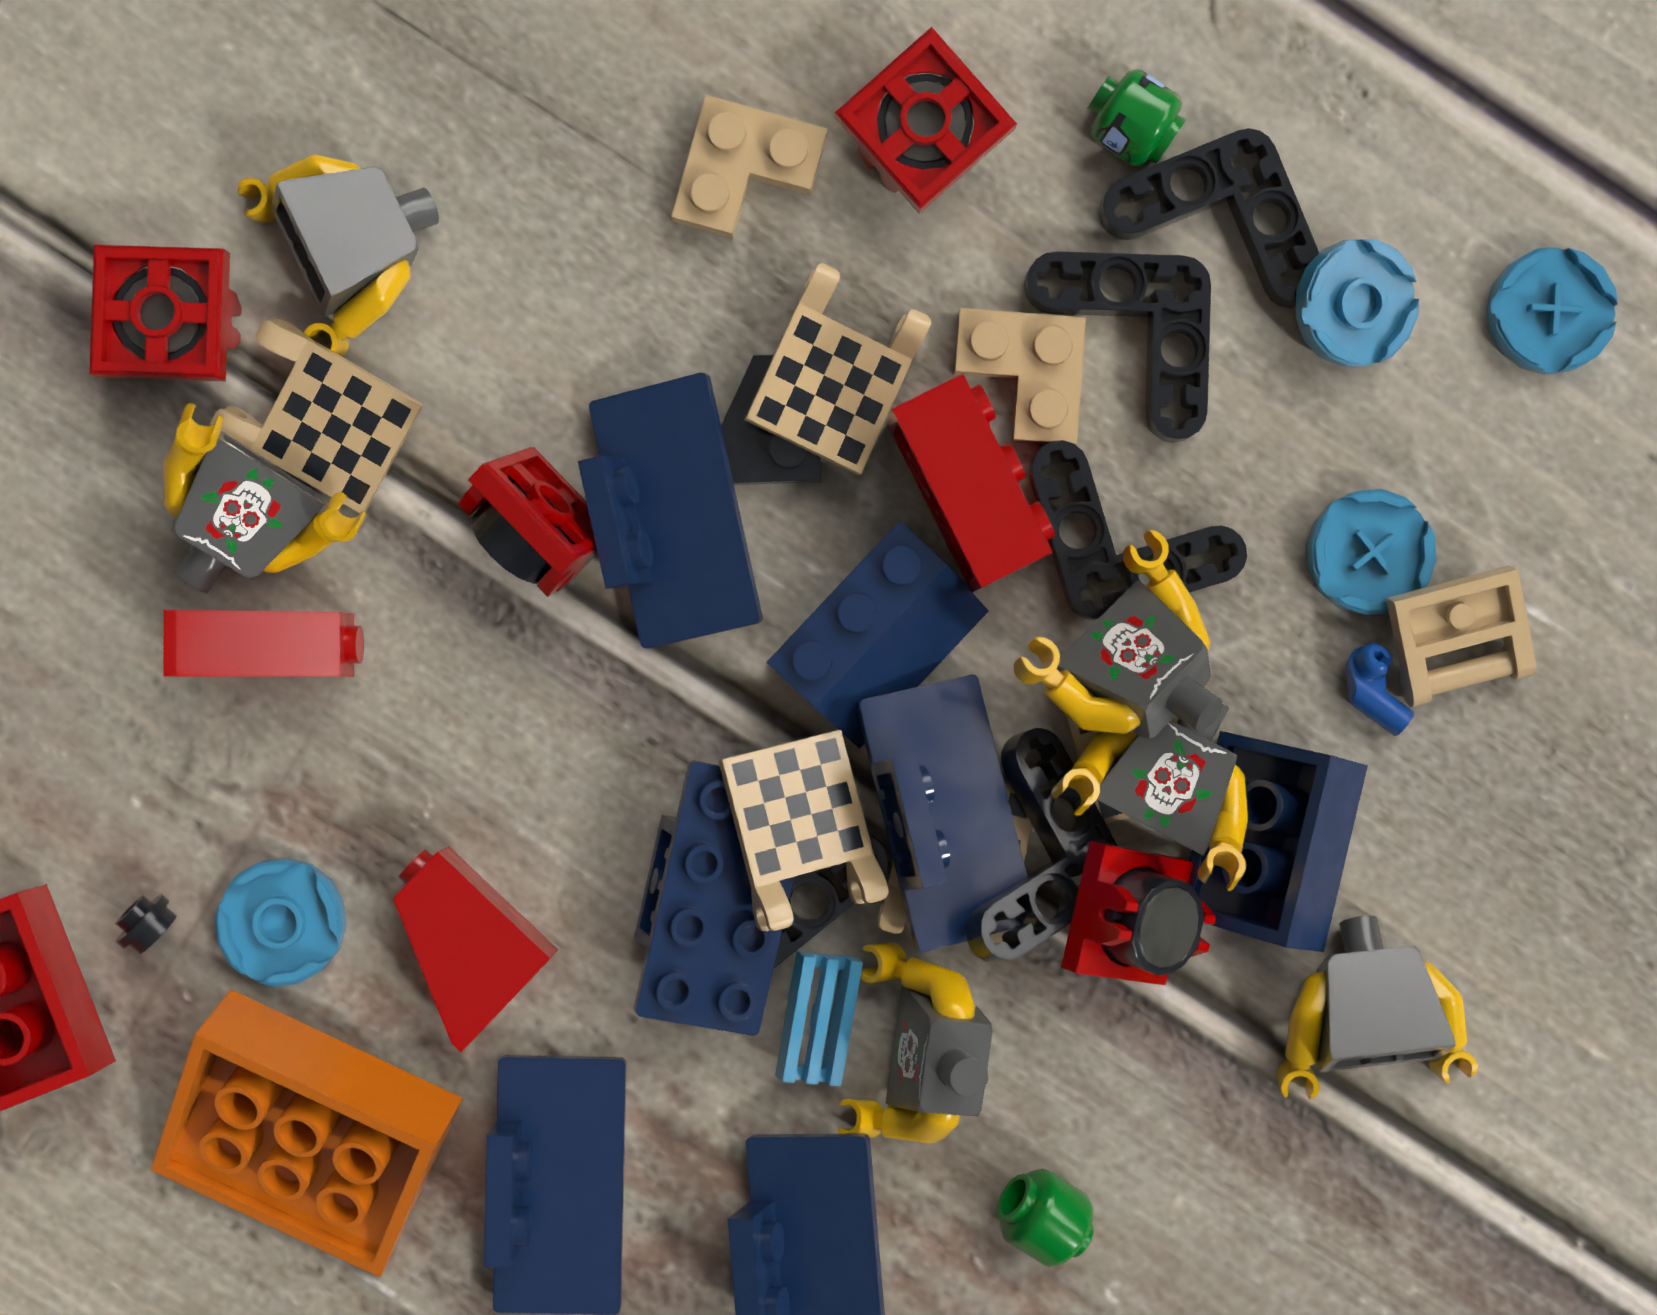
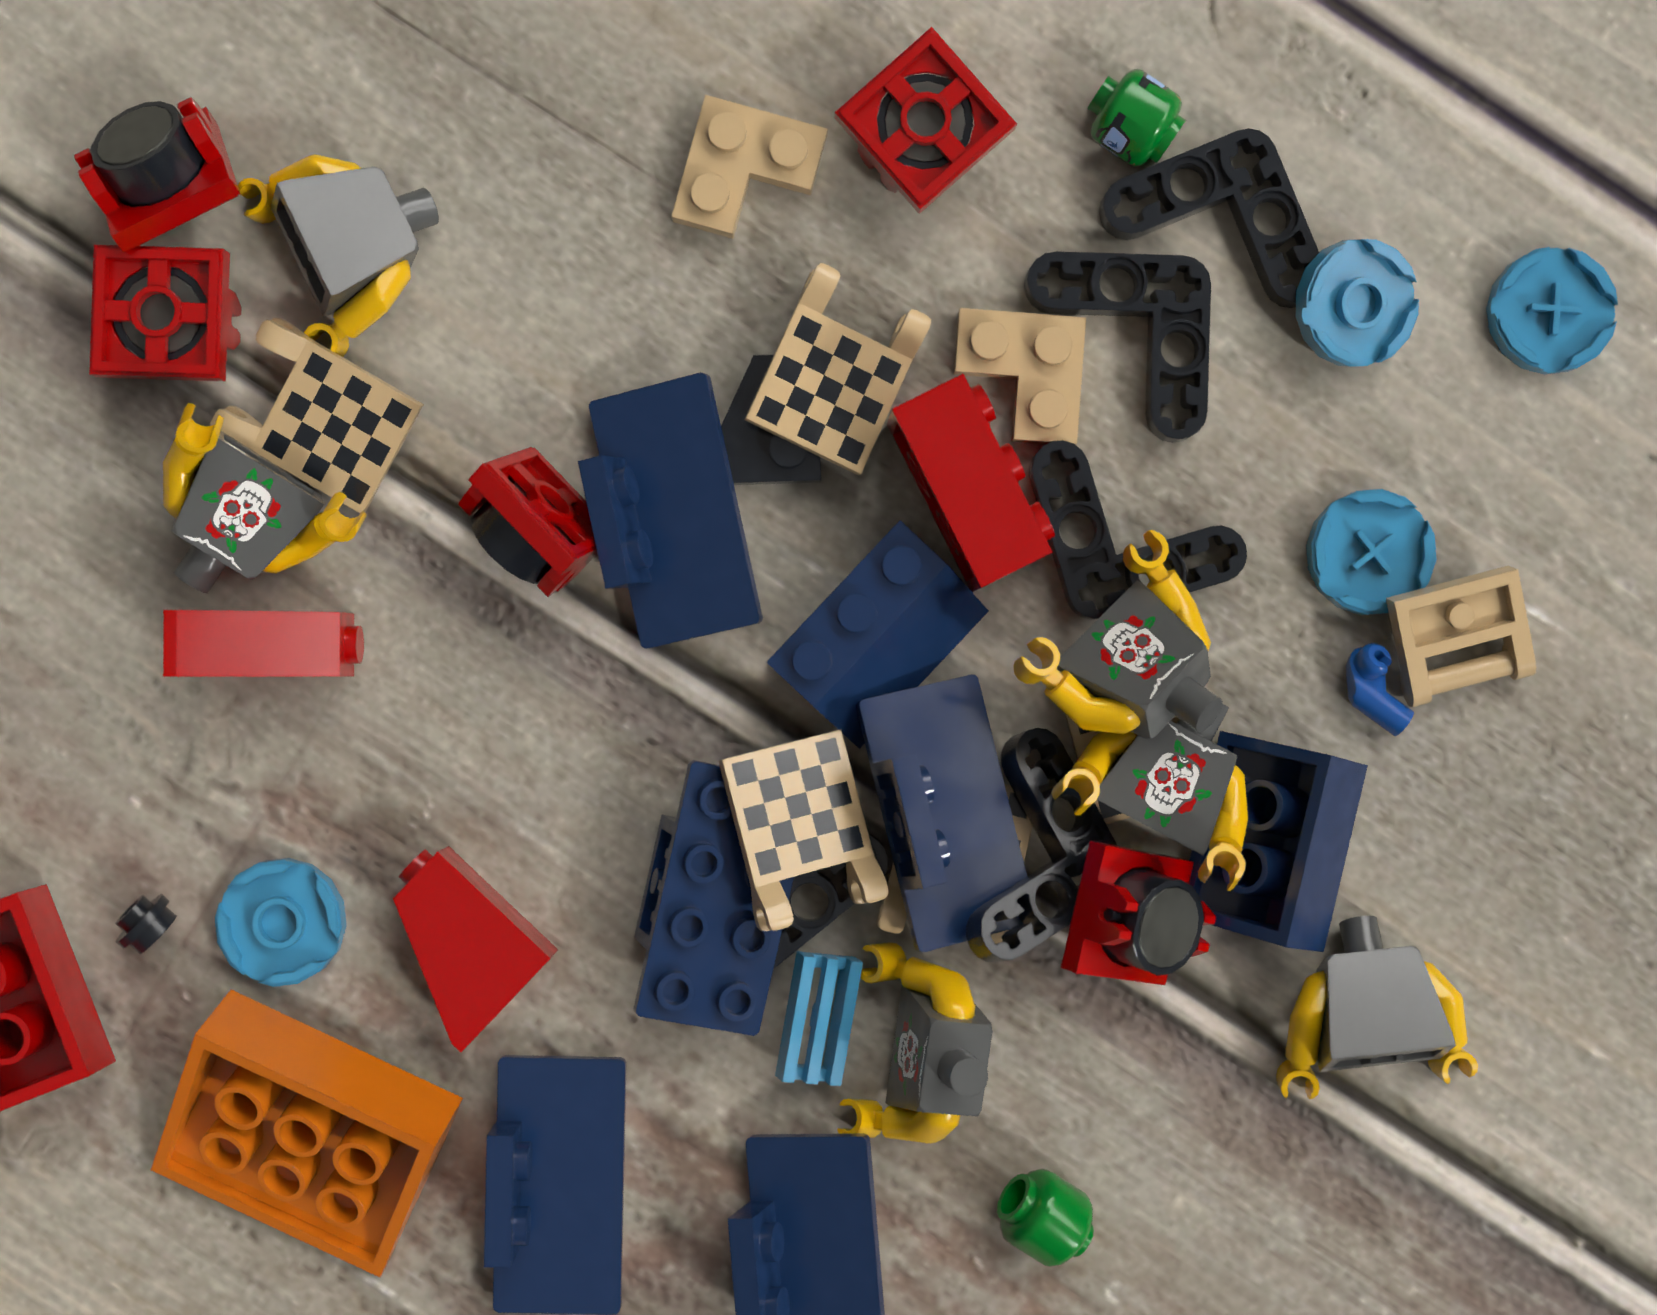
(157, 169): none -> piece

